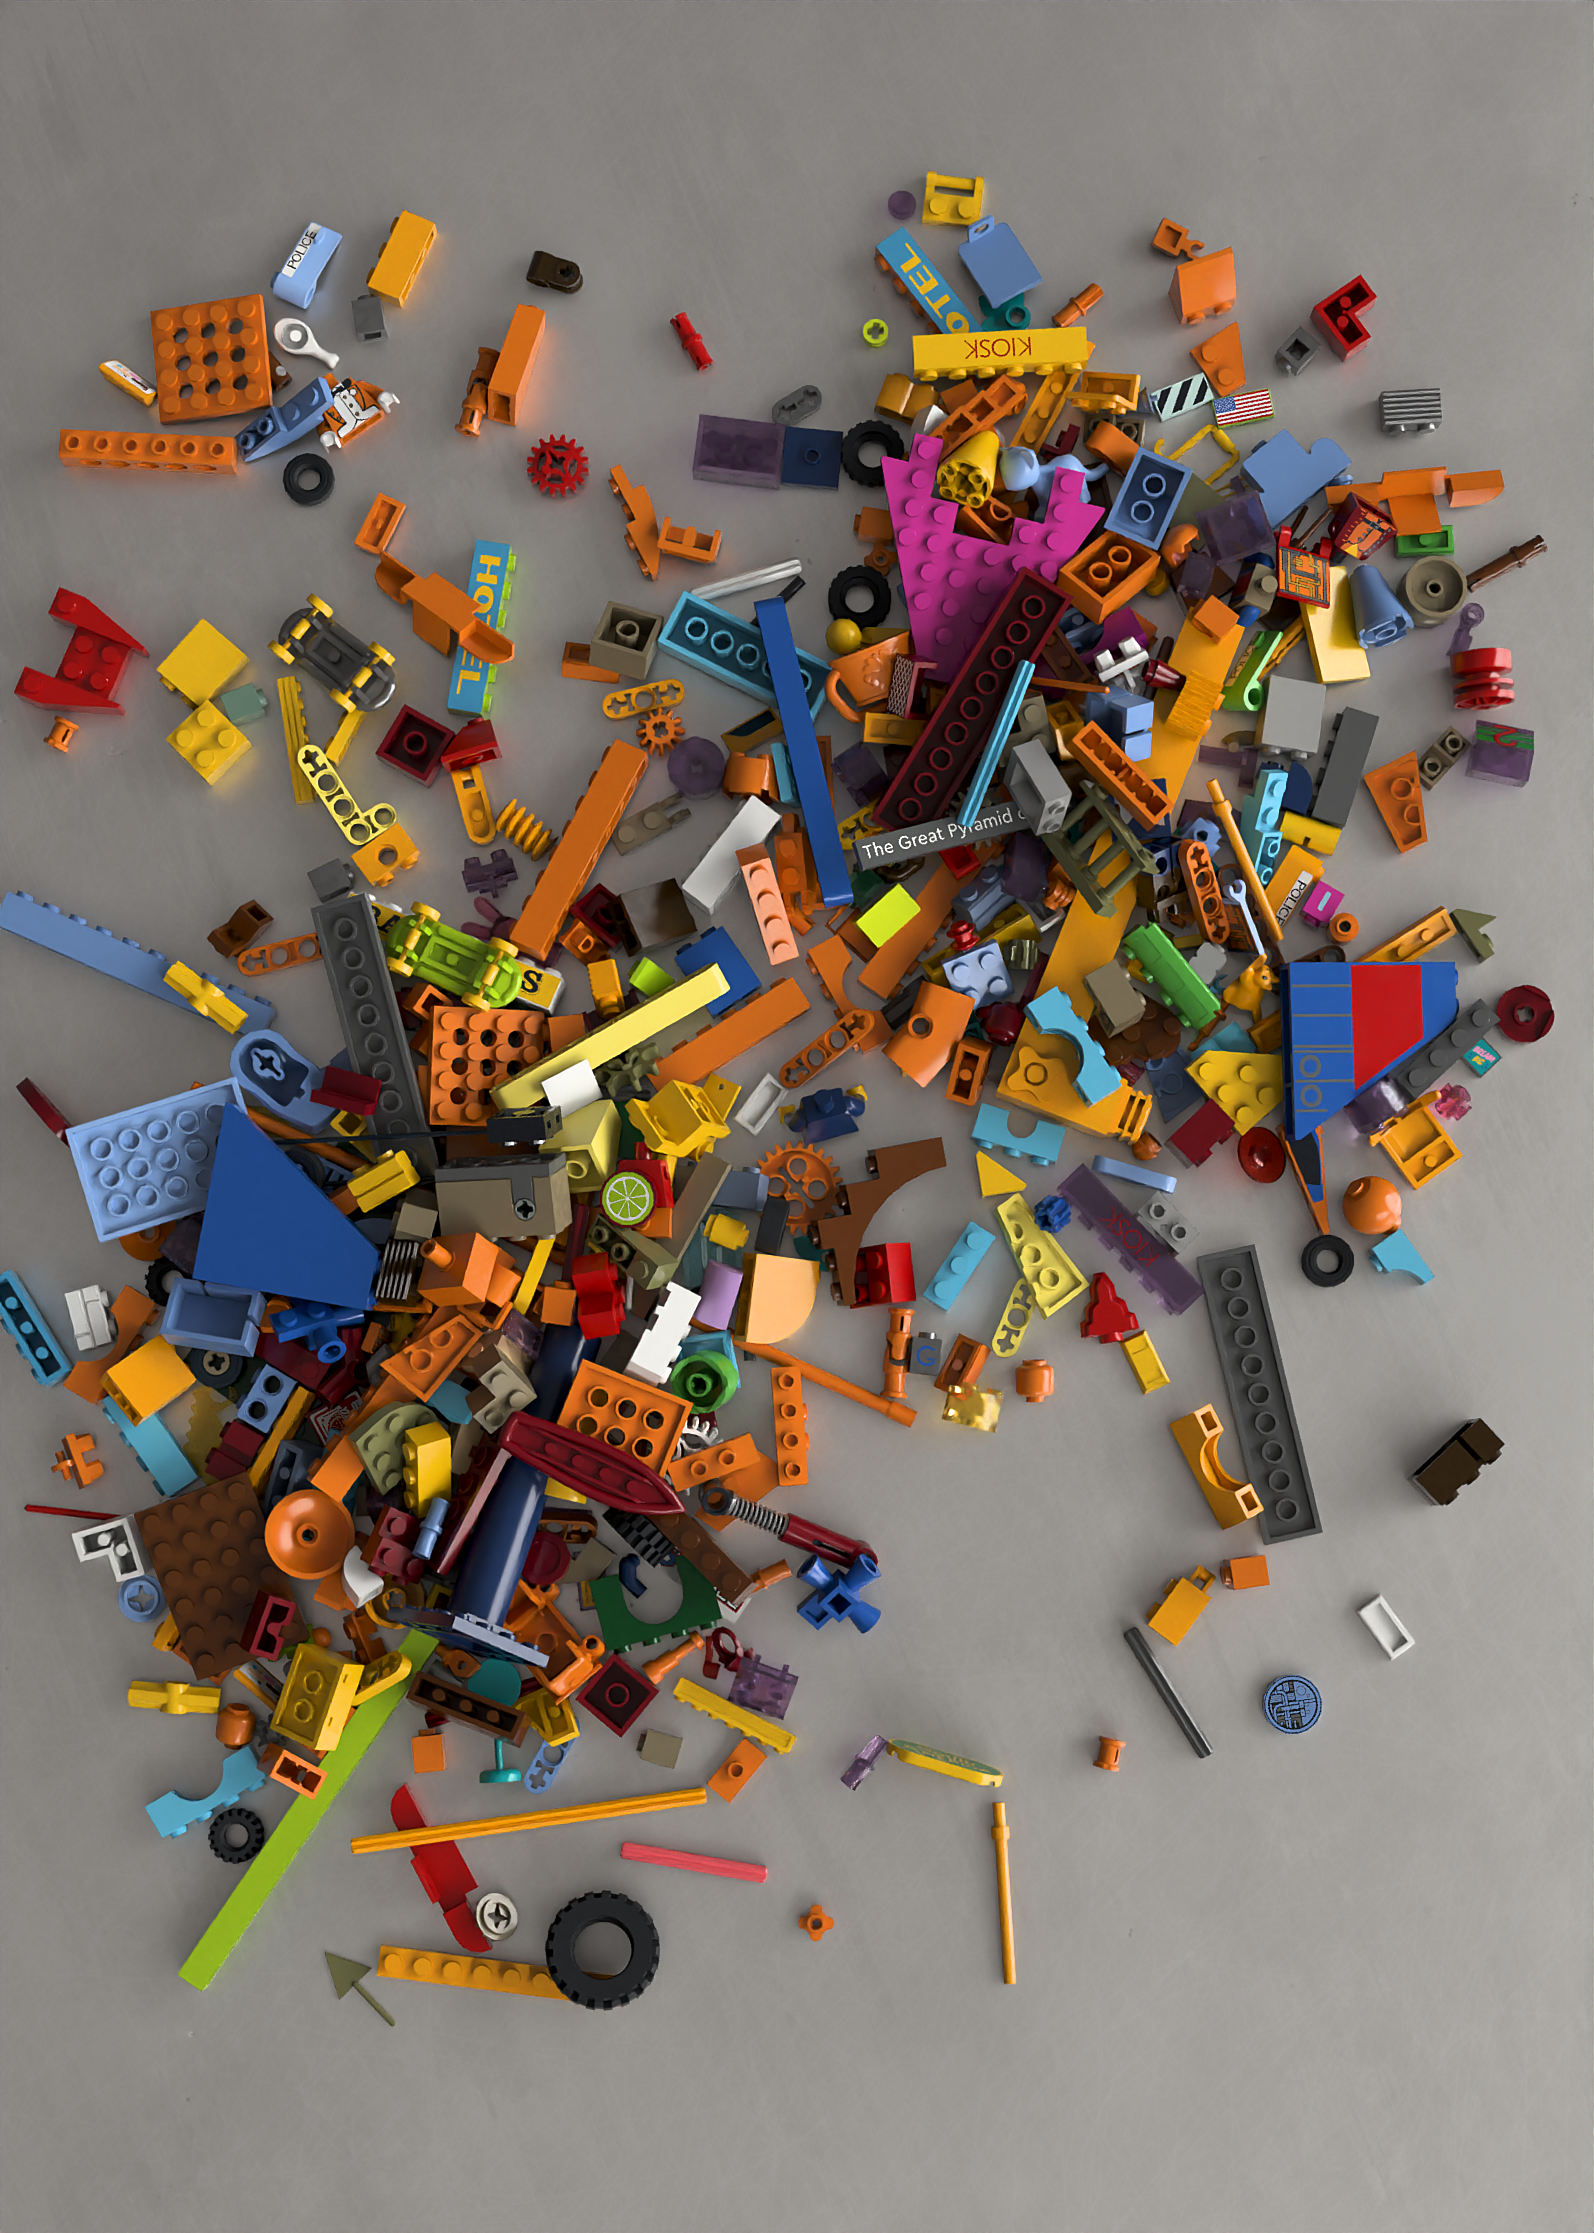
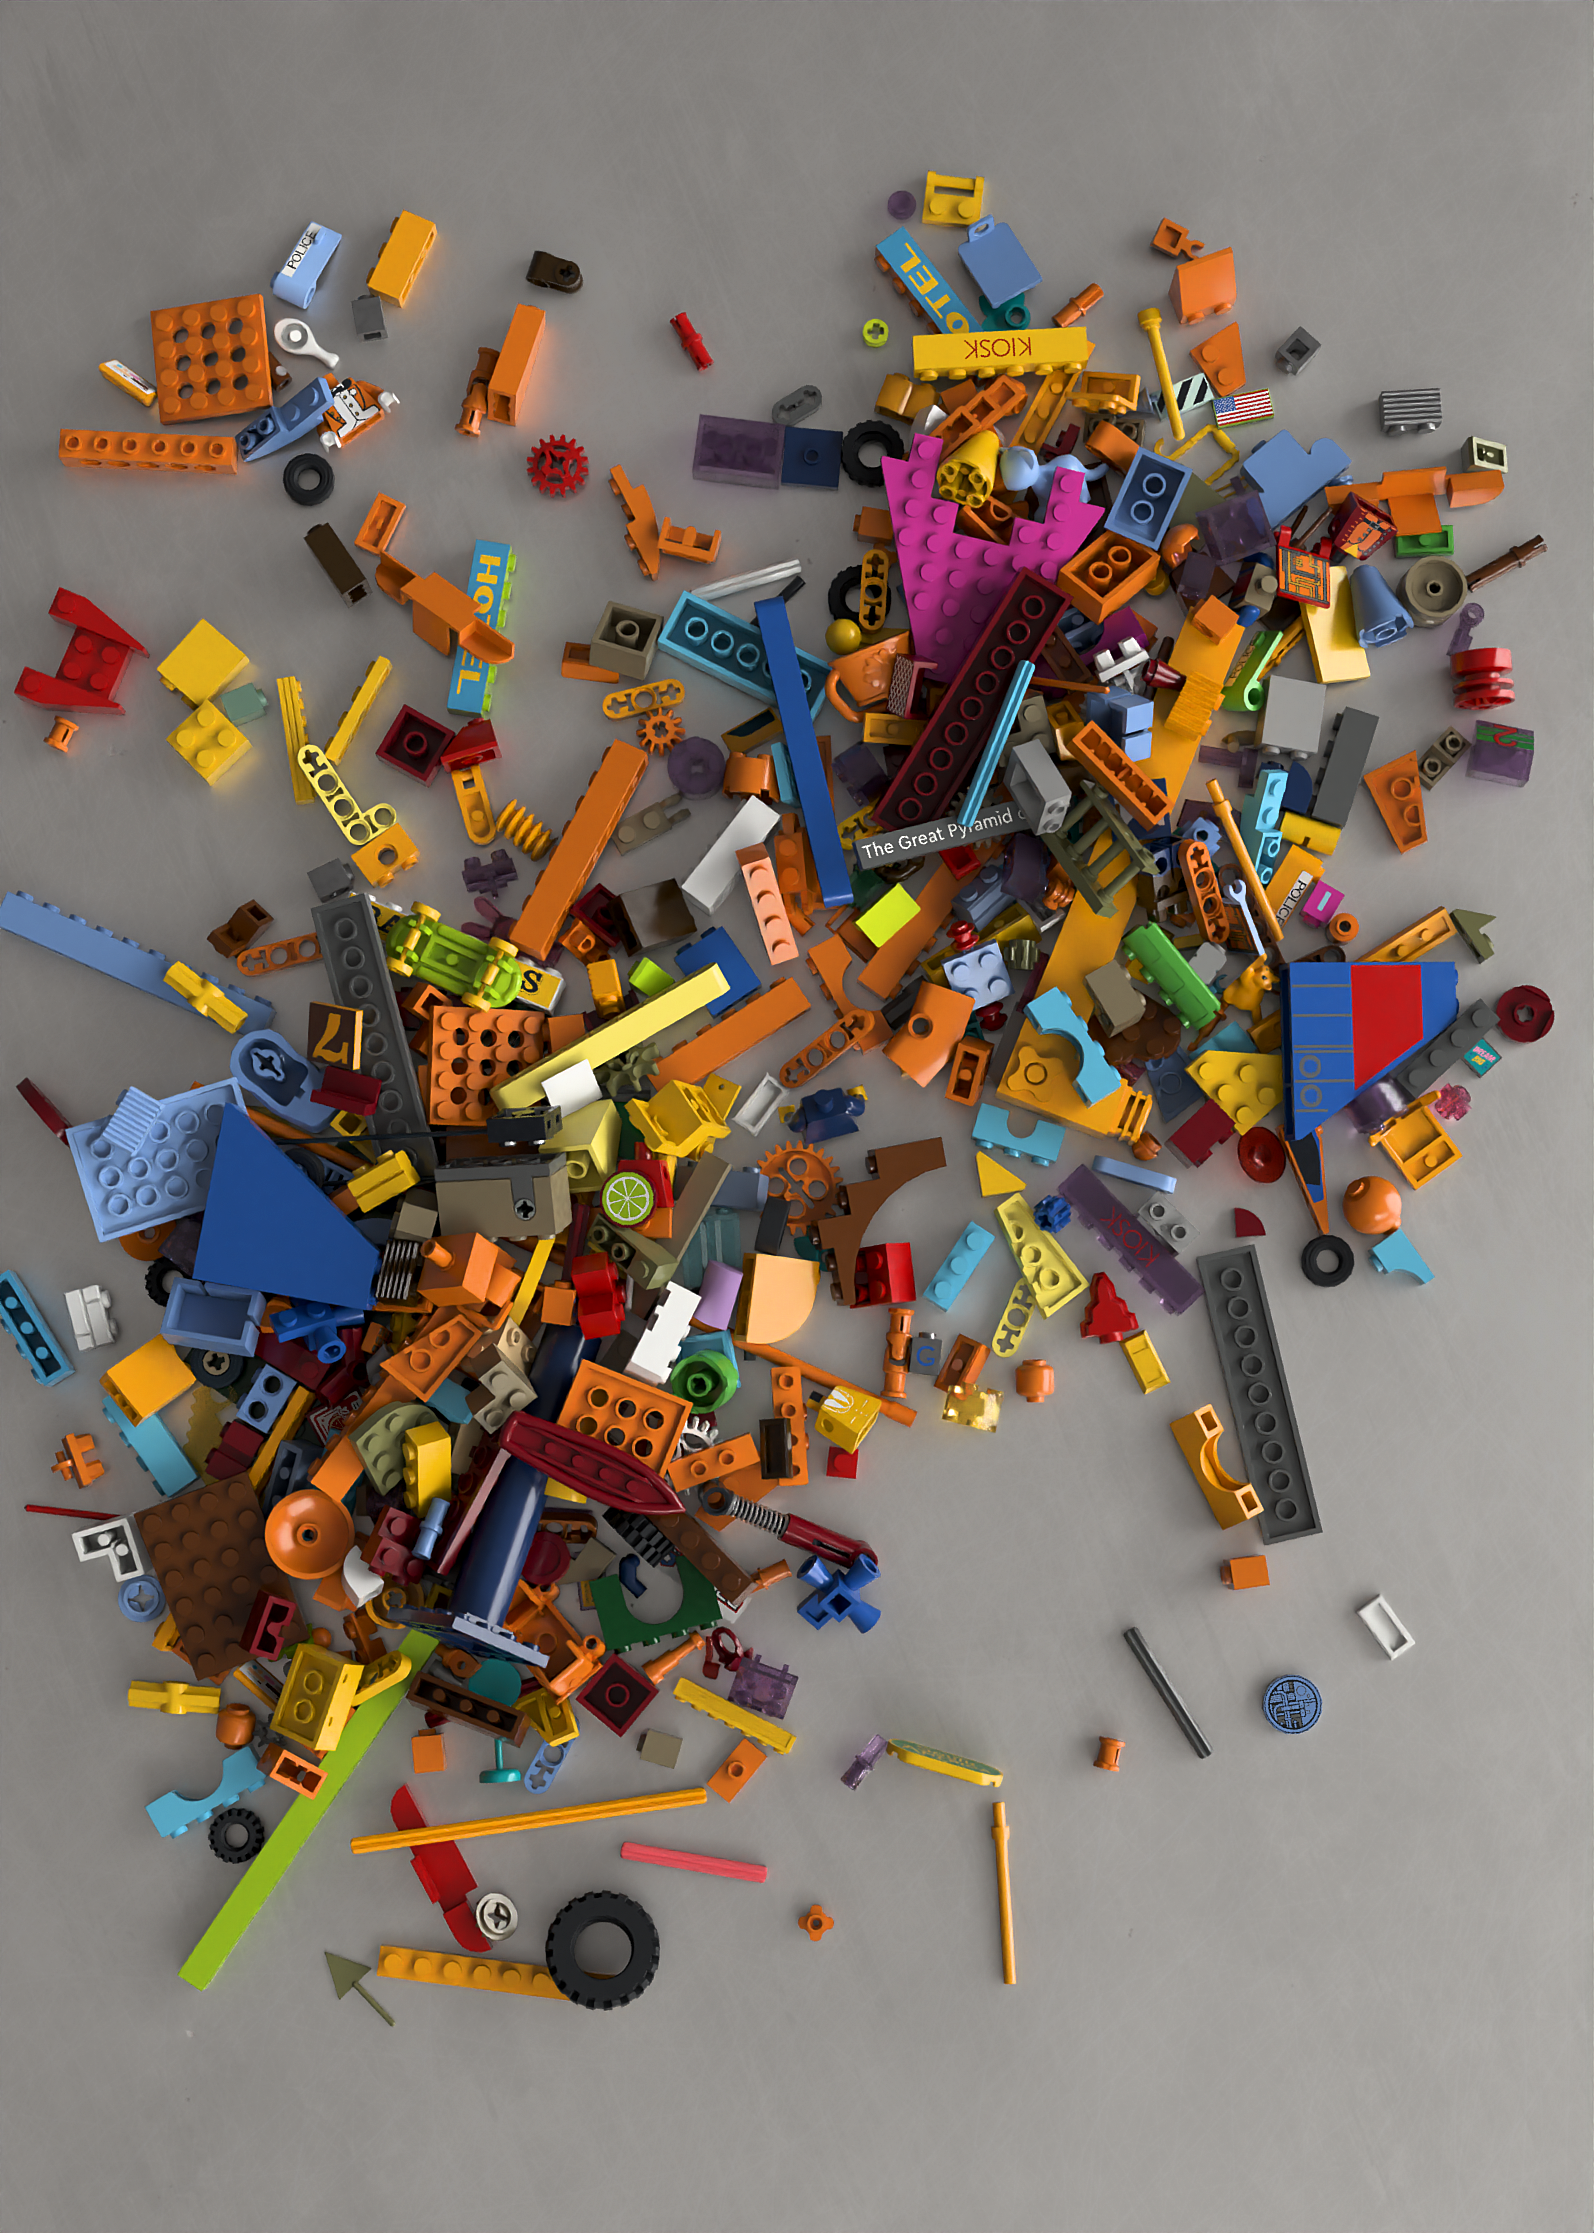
(131, 1120): none -> light blue brick
(133, 1315): orange arch -> none
(334, 1035): none -> reddish brown tile
(337, 564): none -> dark brown brick
(352, 671): flat silver piece -> none
(523, 1333): tile -> none
(726, 1231): yellow brick -> none
(776, 1448): none -> dark brown tile
(842, 1463): none -> red brick
(844, 1415): none -> yellow torso
(865, 582): none -> light orange beam
(1005, 1023): dark red head -> none
(1150, 321): none -> yellow piece
(1180, 1606): light orange brick -> none
(1247, 1224): none -> dark red tile
(1339, 314): red brick -> none
(1456, 1463): dark brown piece -> none
(1483, 455): none -> olive slope

